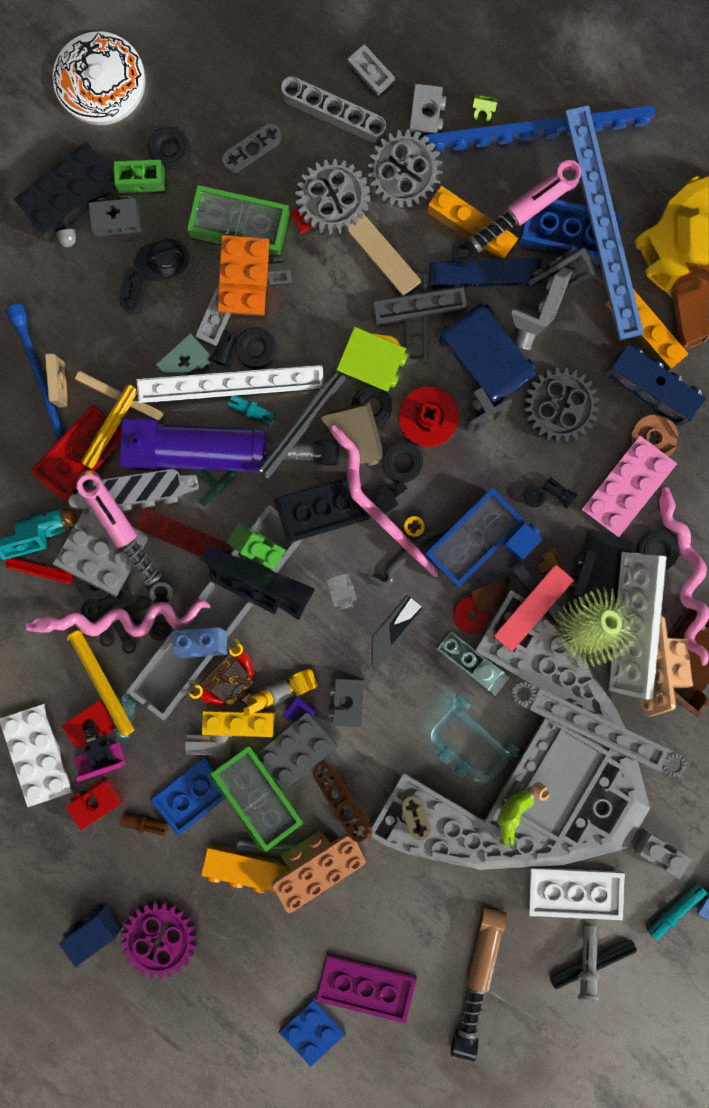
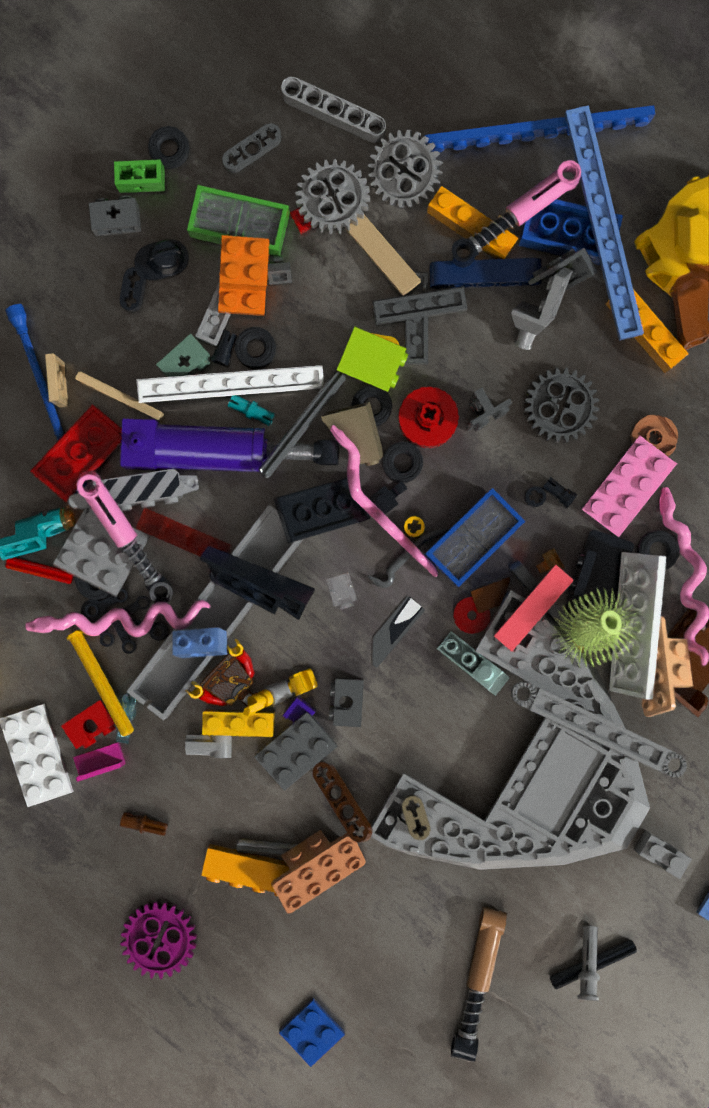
(66, 191): black brick -> none
(66, 237): light grey hinge -> none
(84, 813): red brick -> none
(91, 935): dark blue brick -> none
(98, 752): black plate -> none
(99, 78): dish -> none
(109, 426): yellow axle -> none
(188, 797): blue tile -> none
(217, 487): clear green piece -> none
(250, 544): bright green brick -> none
(255, 799): clear brick -> none
(366, 988): magenta tile -> none
(371, 70): light grey plate -> none
(427, 98): light grey brick -> none
(463, 769): clear light blue bar -> none
(484, 103): lime tile -> none
(487, 353): dark blue windscreen -> none
(513, 808): lime arm -> none
(522, 541): blue brick -> none
(576, 893): white plate -> none
(655, 385): dark blue brick -> none
(675, 913): teal pin -> none

